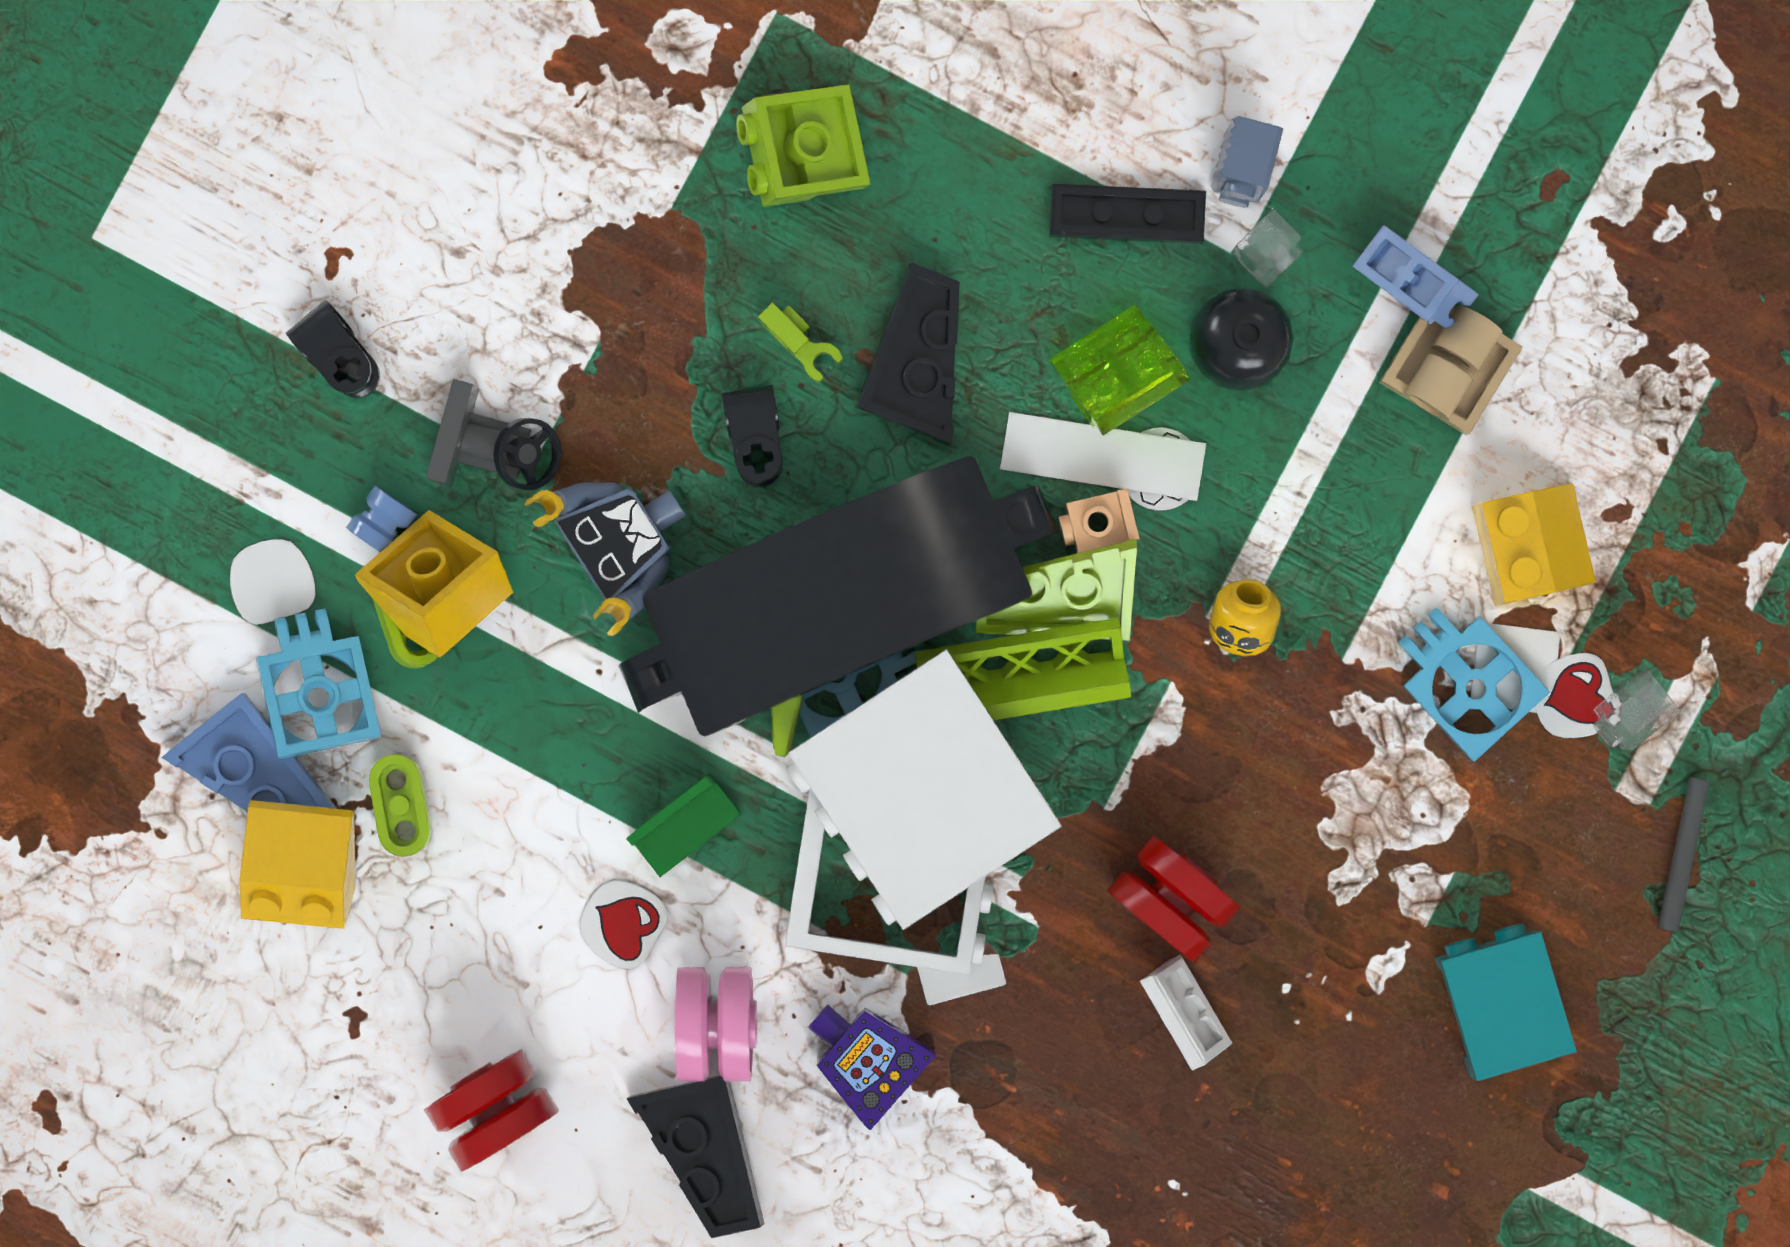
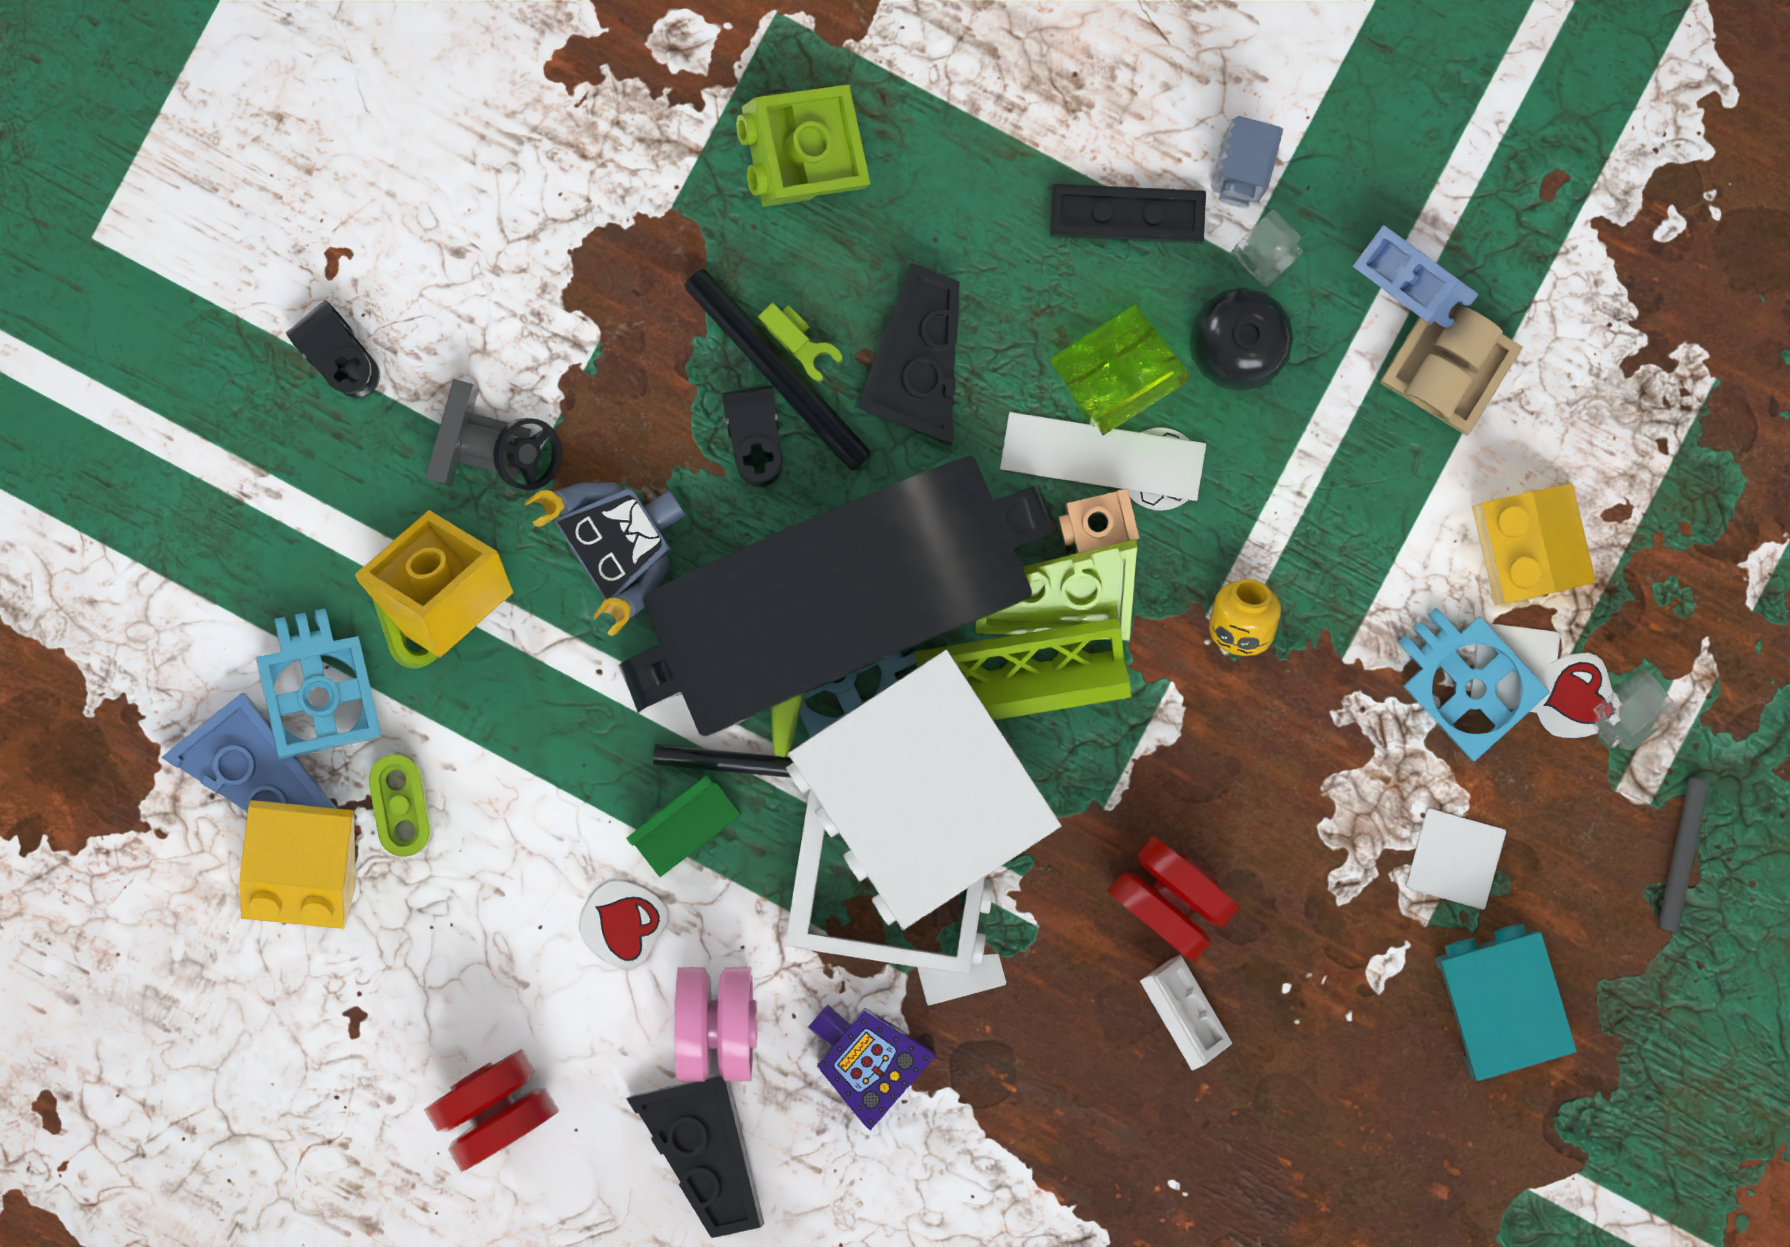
(271, 581): white sticker -> none
(379, 524): medium blue wheel -> none
(721, 760): none -> black bar
(777, 369): none -> black axle
(1456, 858): none -> white sticker

